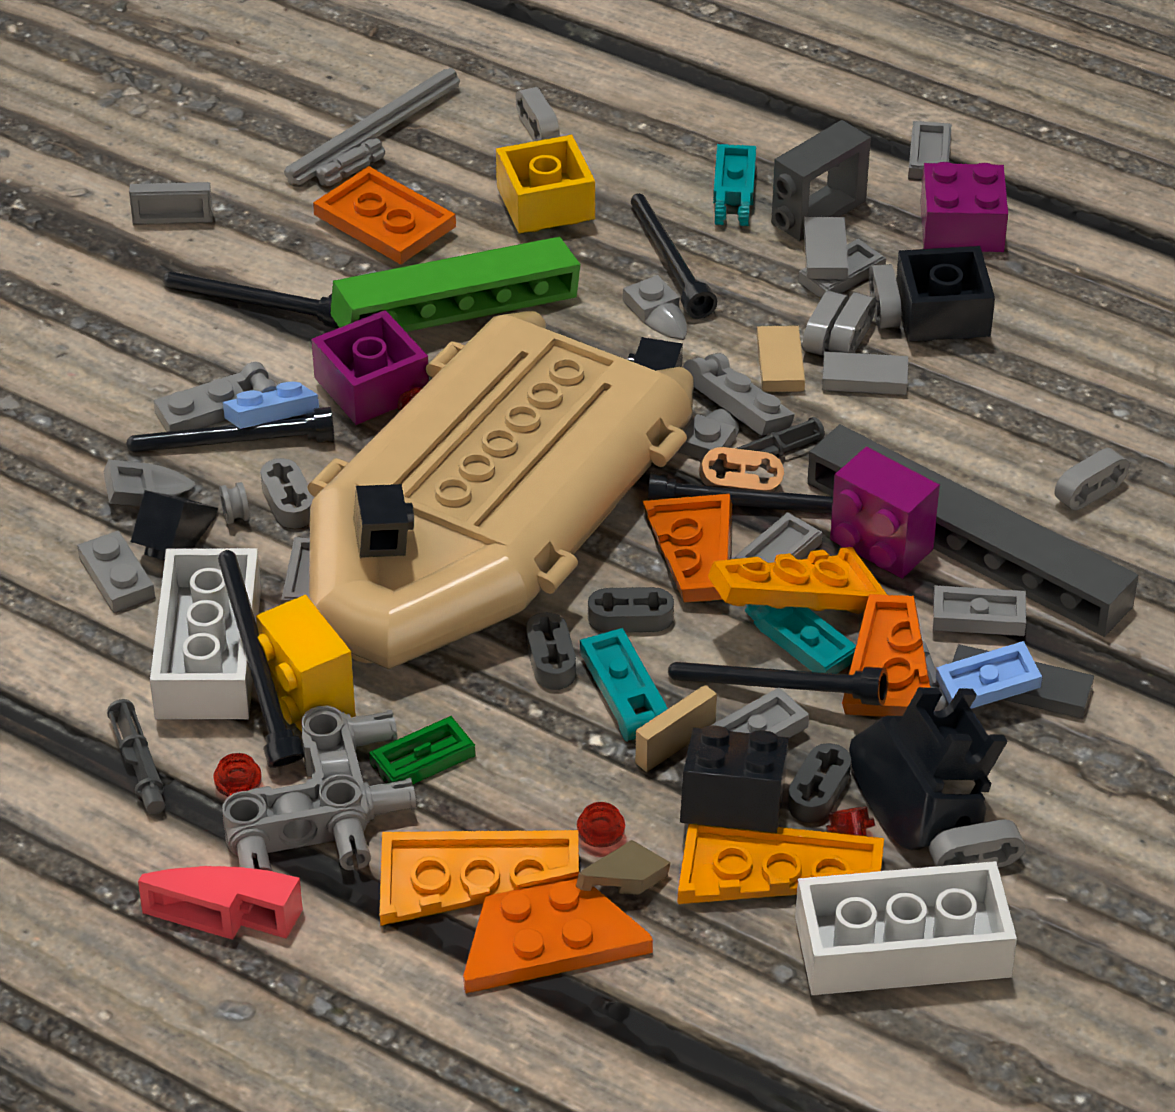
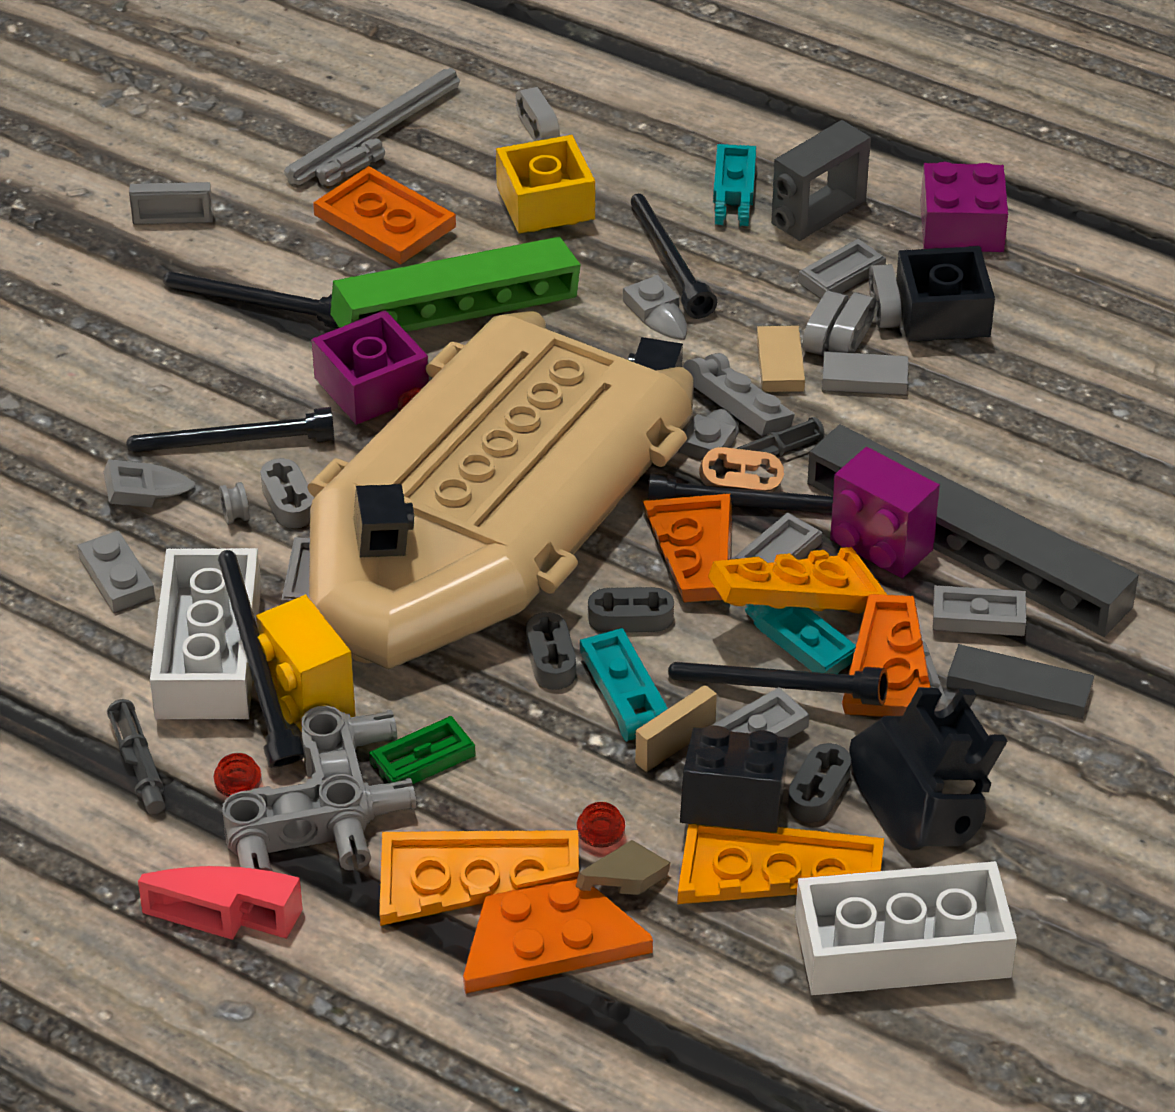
(170, 523): black slope -> none
(204, 403): light grey plate -> none
(258, 408): light blue plate -> none
(825, 248): light grey tile -> none
(850, 821): clear red plate -> none
(928, 145): light grey tile -> none
(978, 843): light grey beam -> none
(991, 674): light blue plate -> none
(1091, 478): light grey beam -> none

